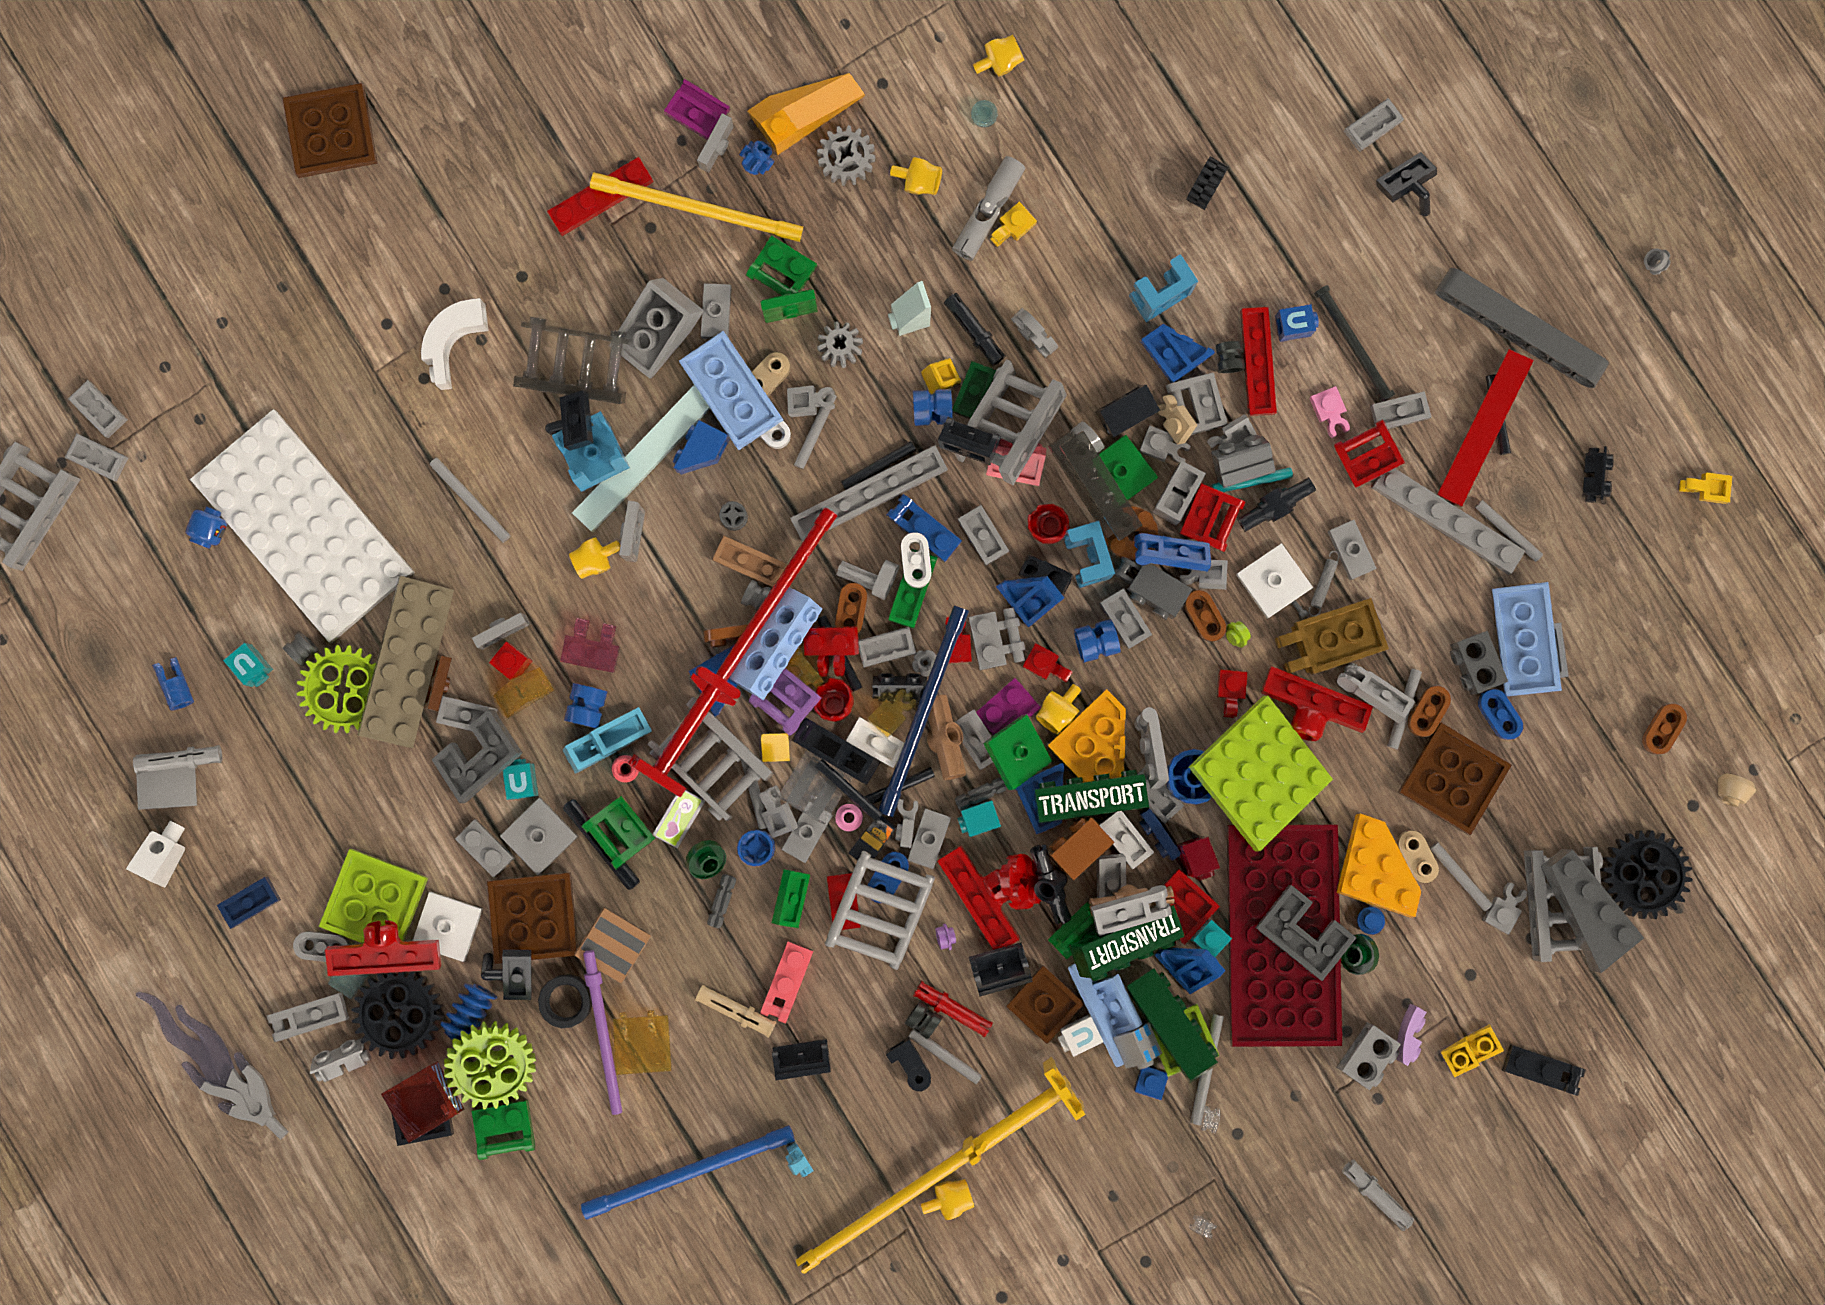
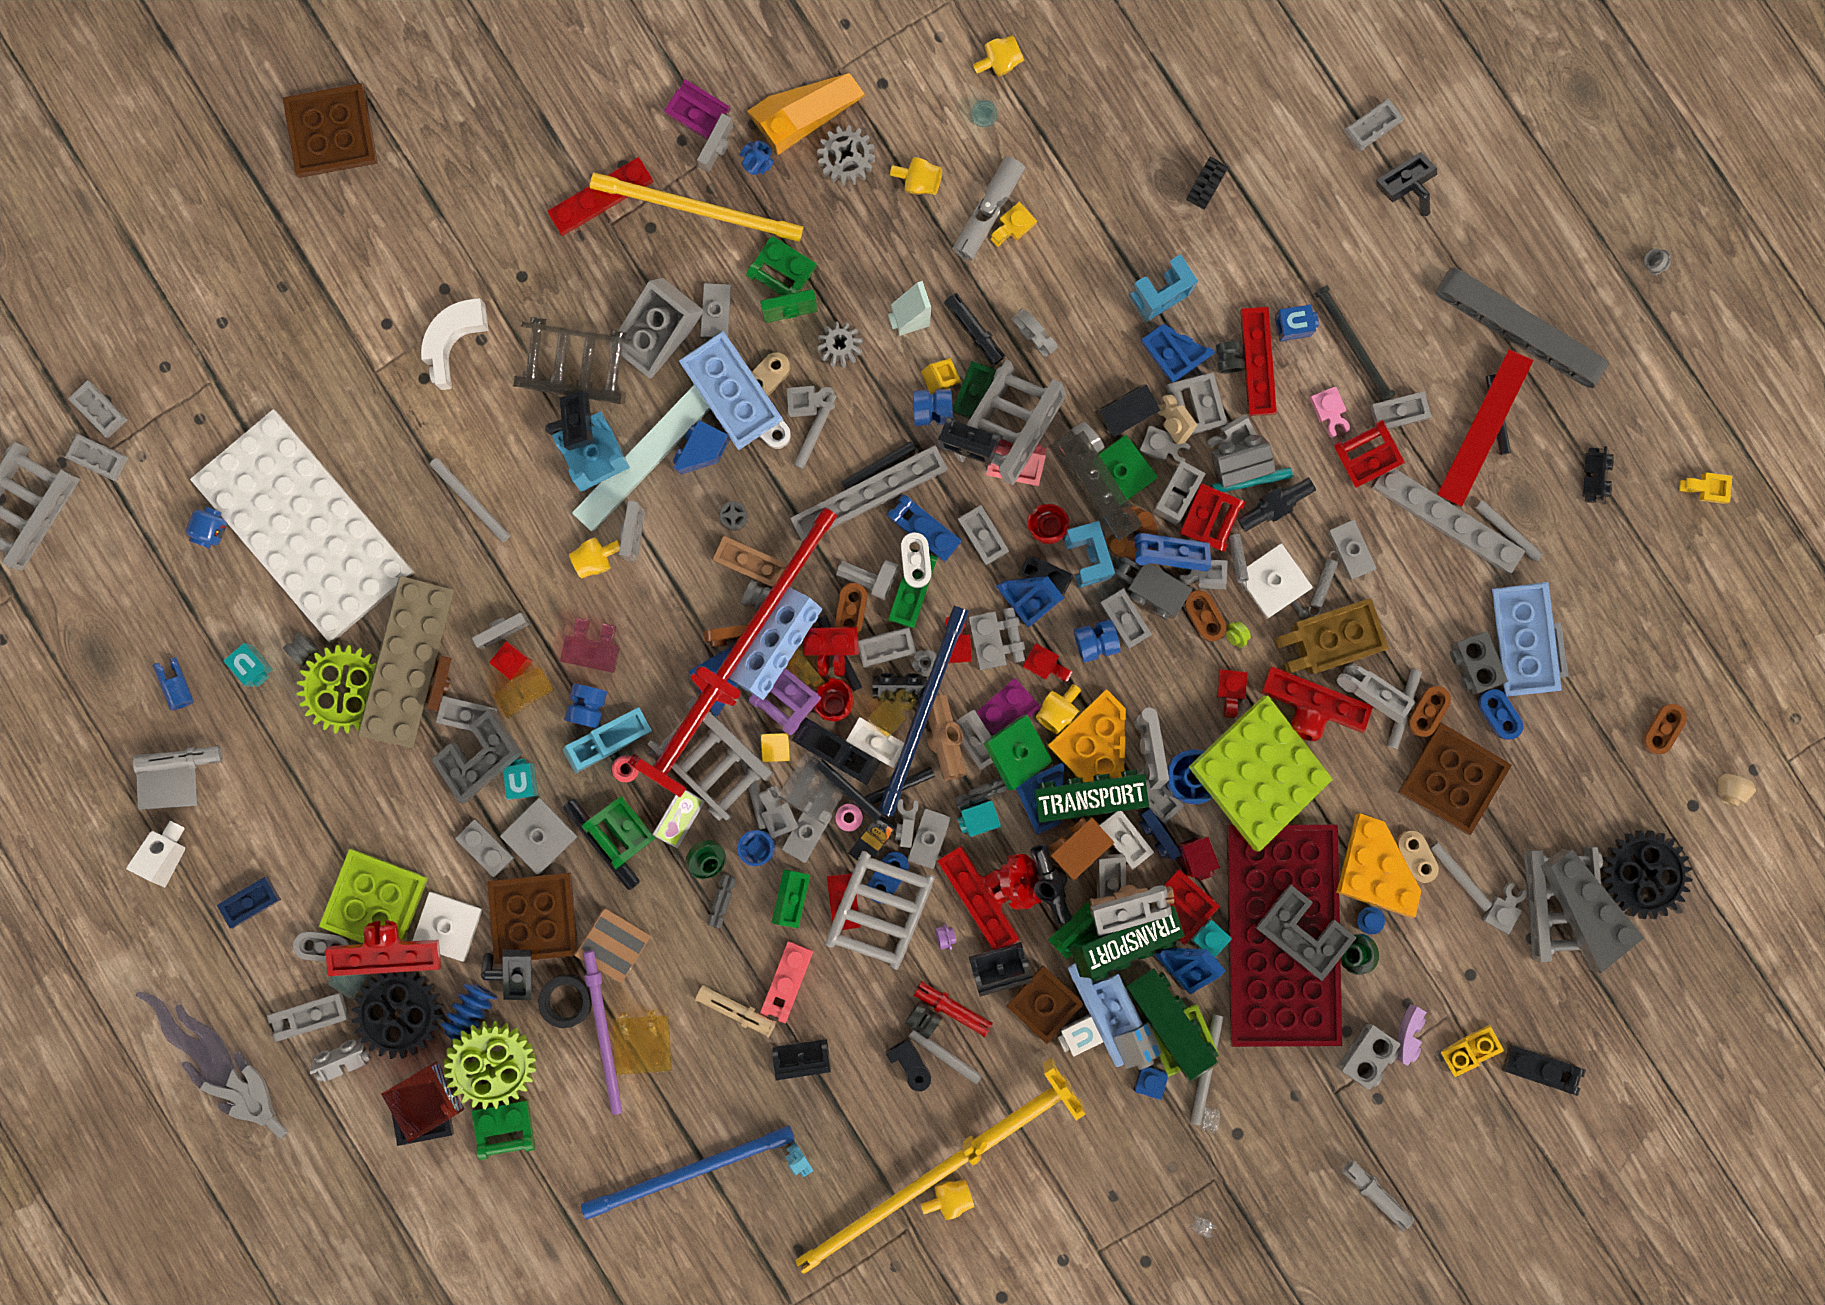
(1238, 558): none -> light grey piece

